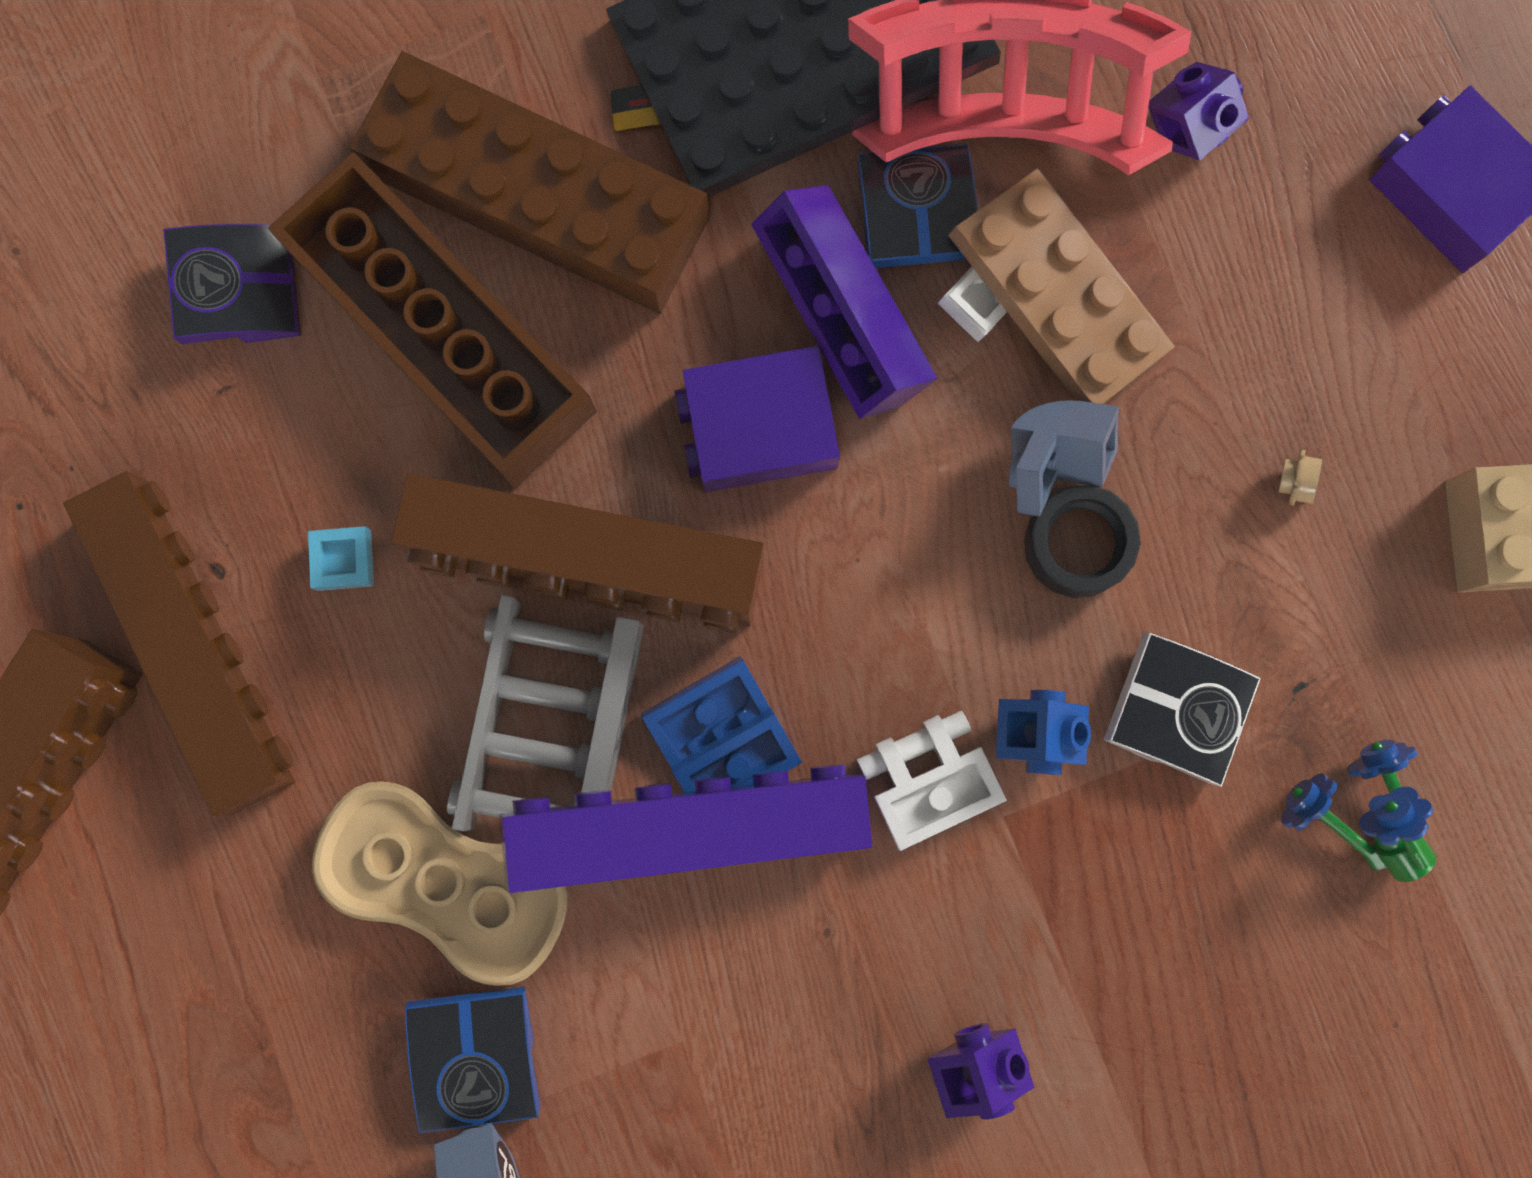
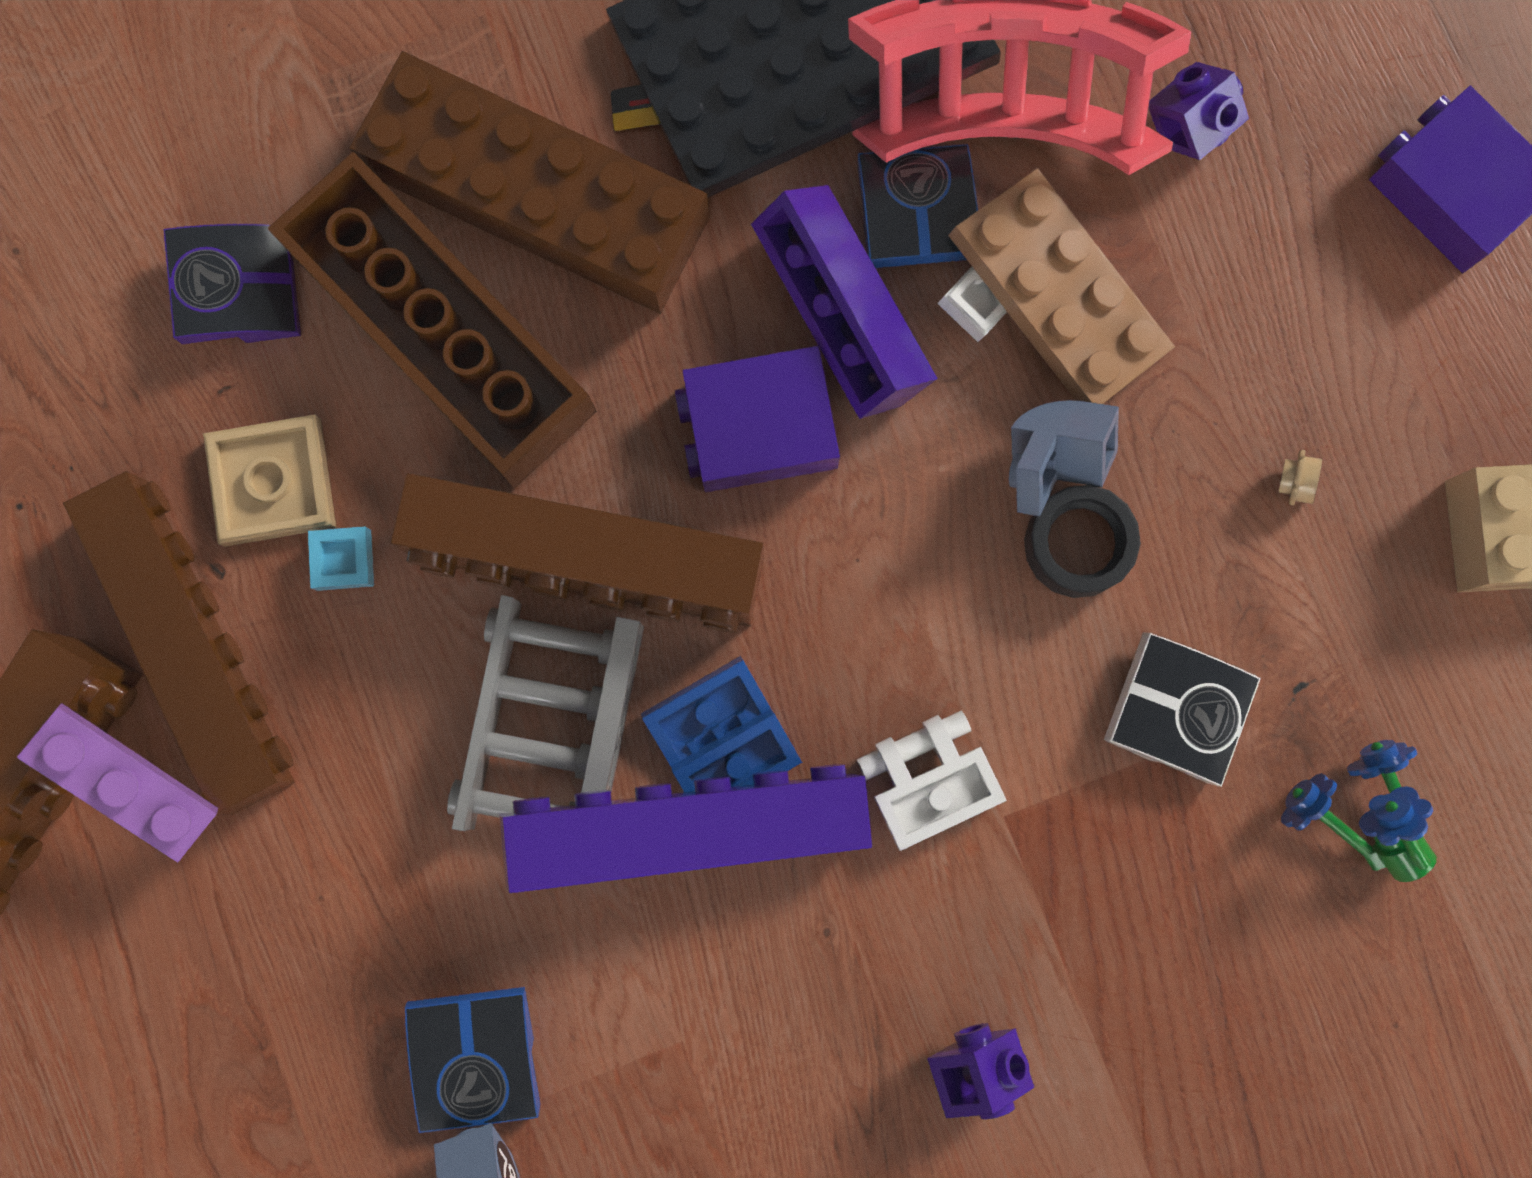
(118, 782): none -> medium lavender plate
(269, 480): none -> tan tile
(401, 864): tan plate -> none
(1043, 731): blue brick -> none

